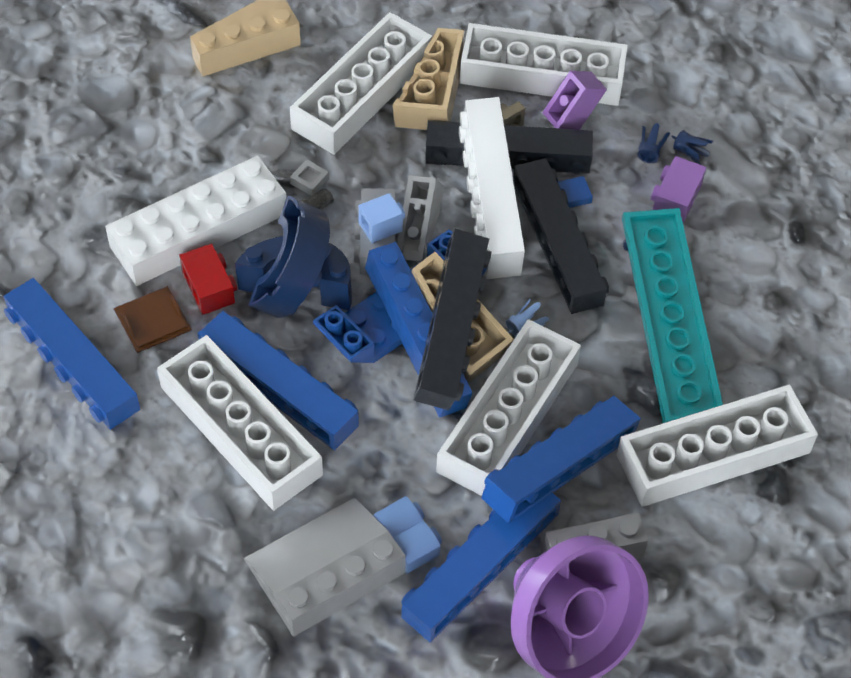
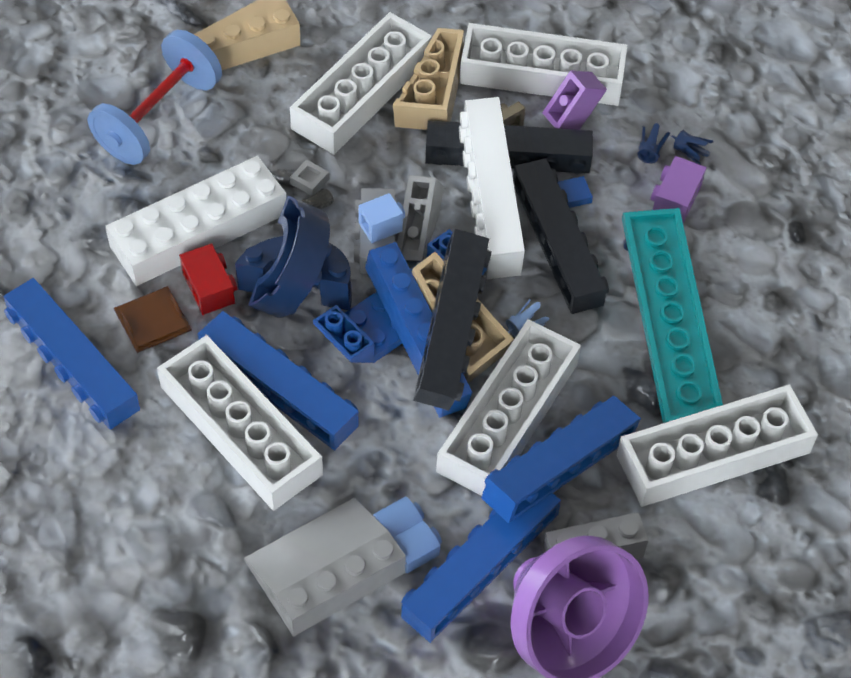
(190, 62): none -> medium blue piece

